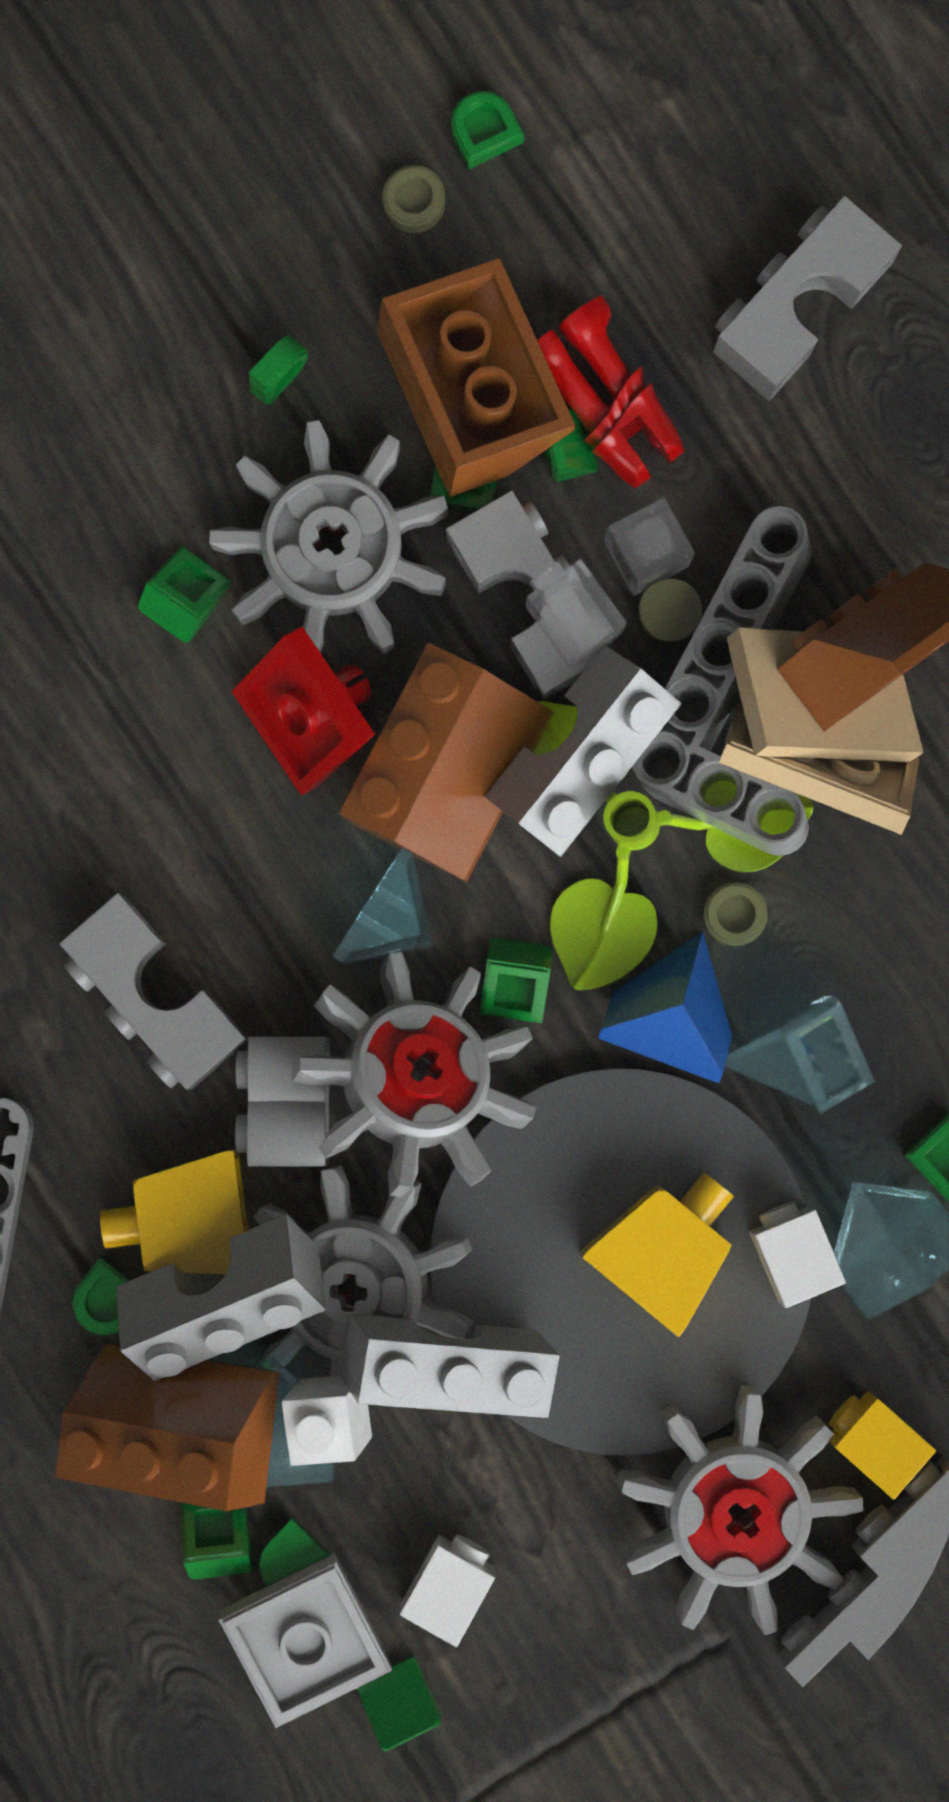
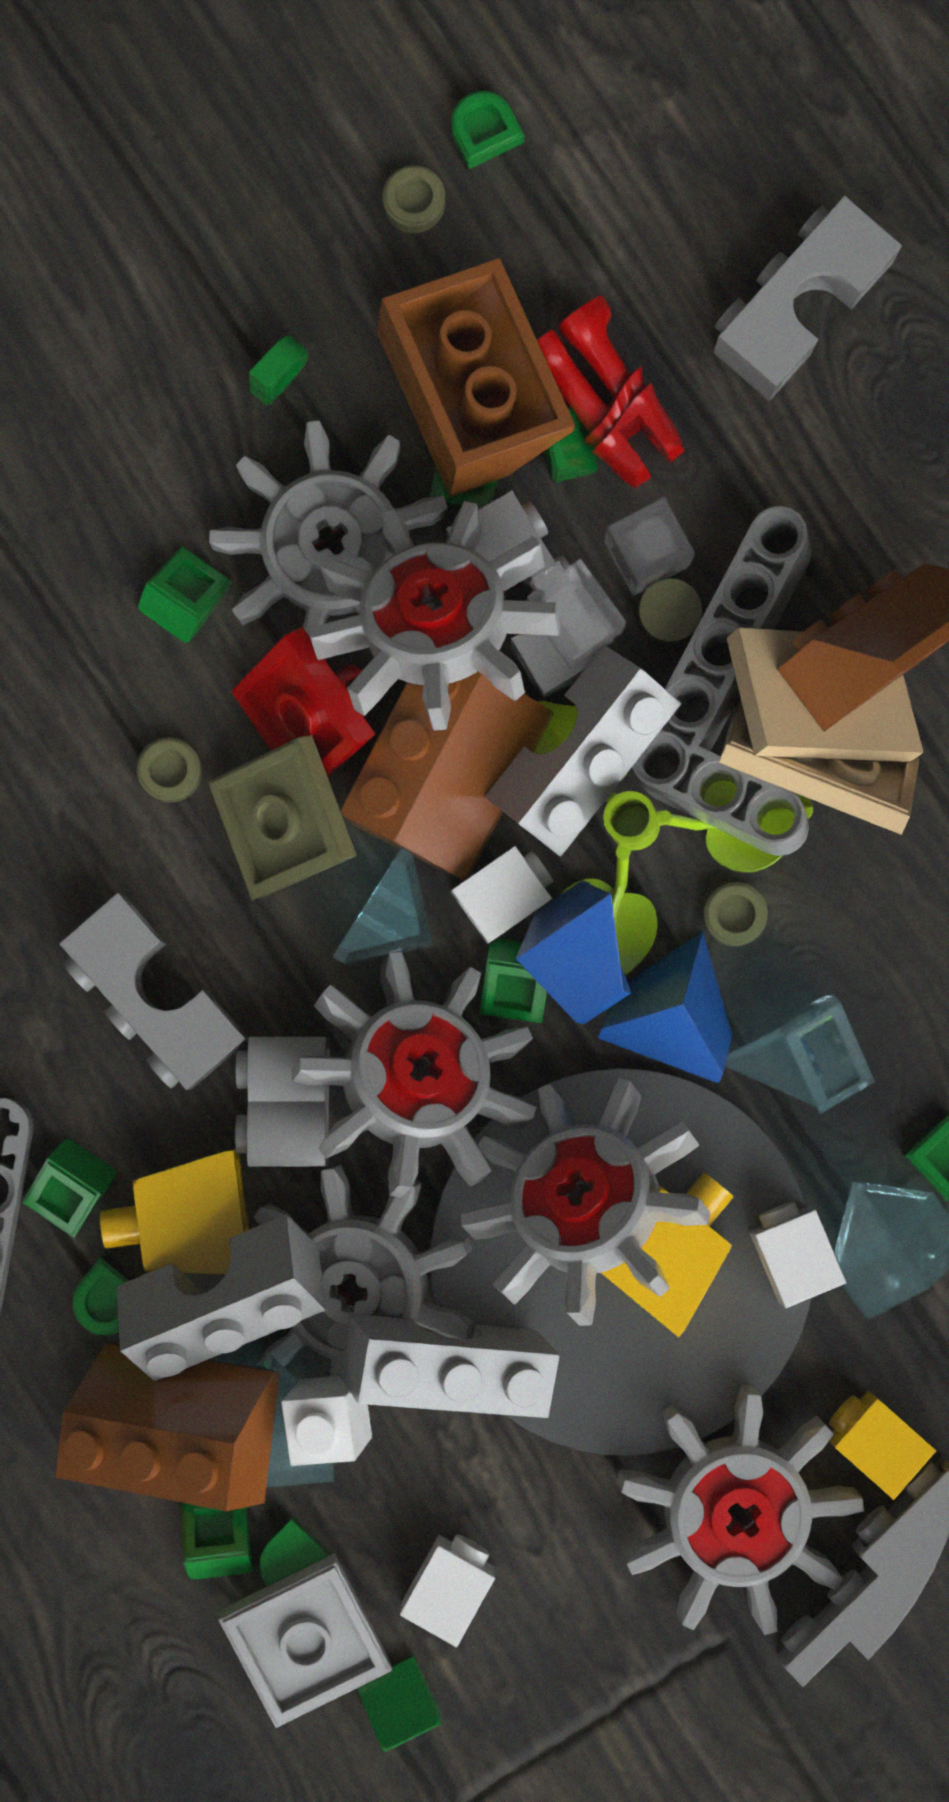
(69, 1186): none -> green slope
(169, 769): none -> olive tile
(282, 817): none -> olive tile
(434, 614): none -> light grey gear
(504, 893): none -> white brick
(576, 953): none -> blue slope
(585, 1200): none -> light grey gear

